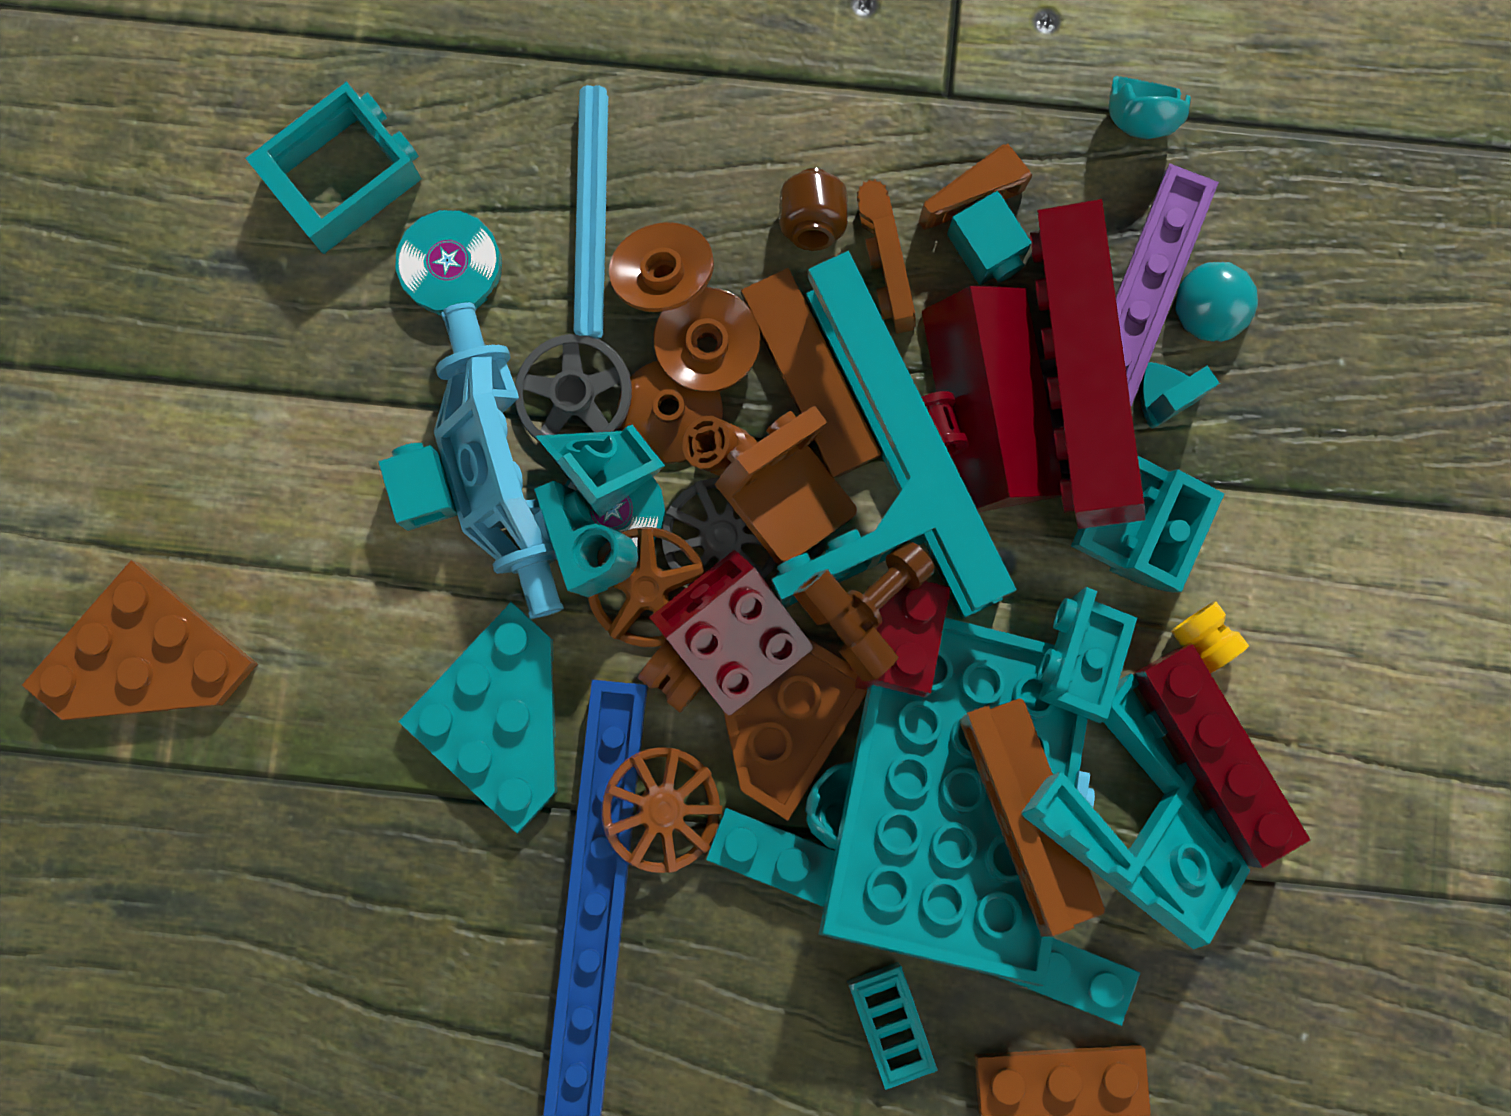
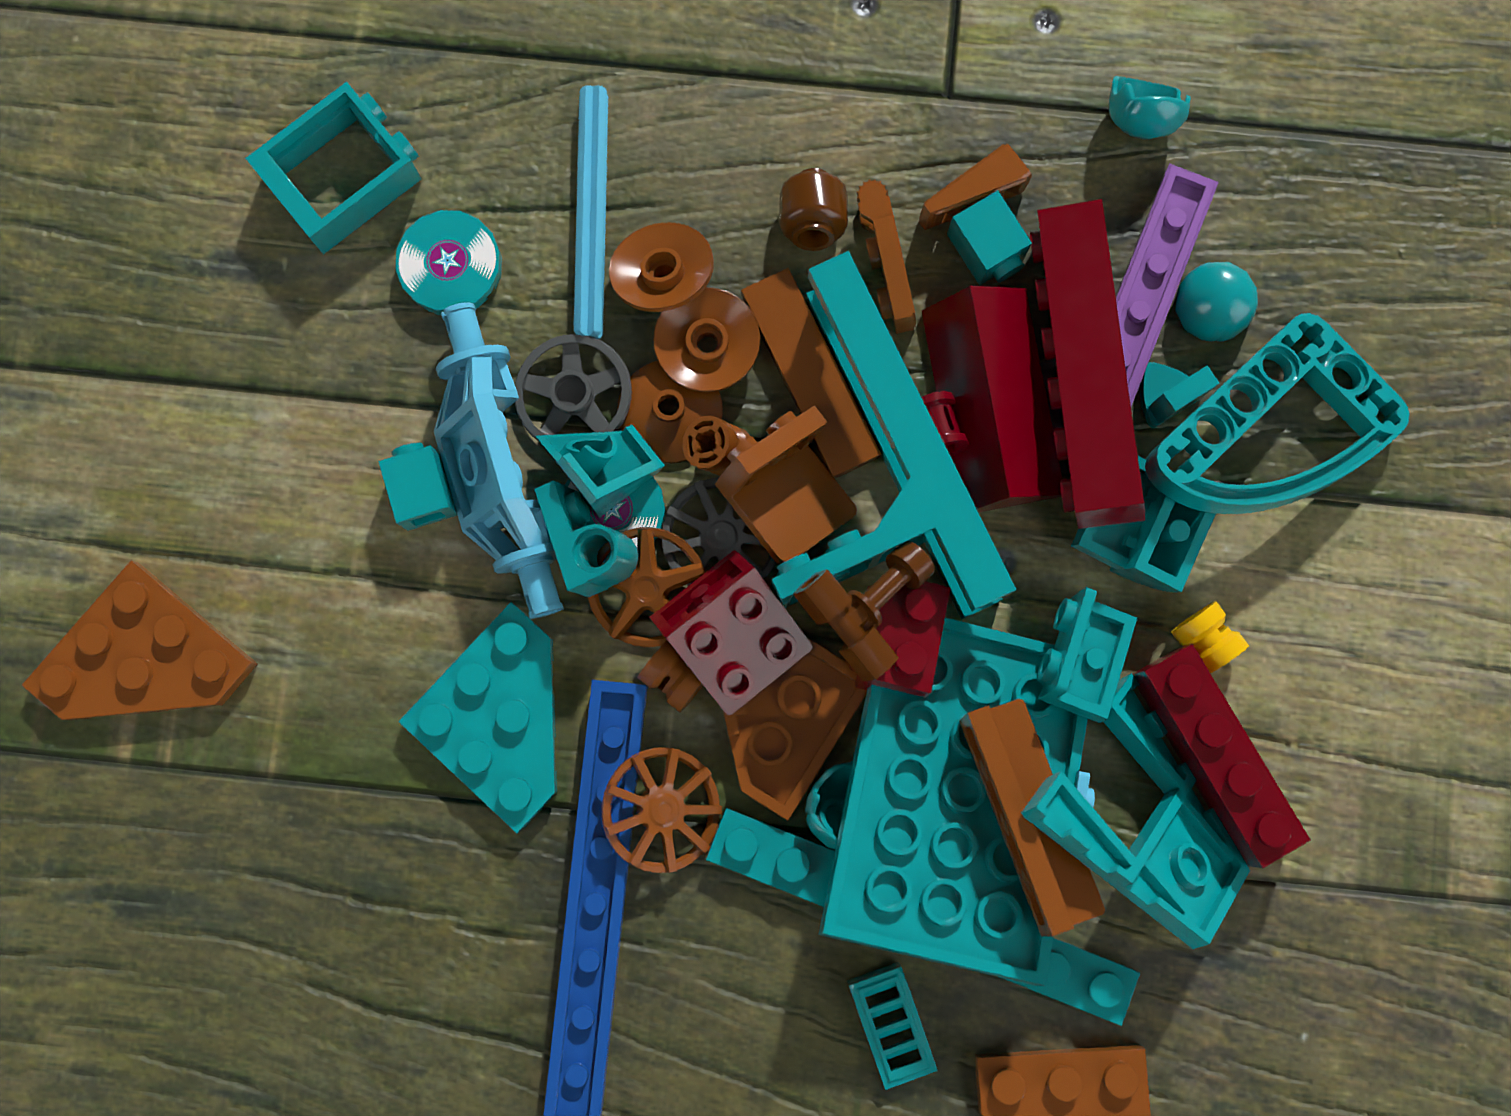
(1315, 366): none -> teal beam

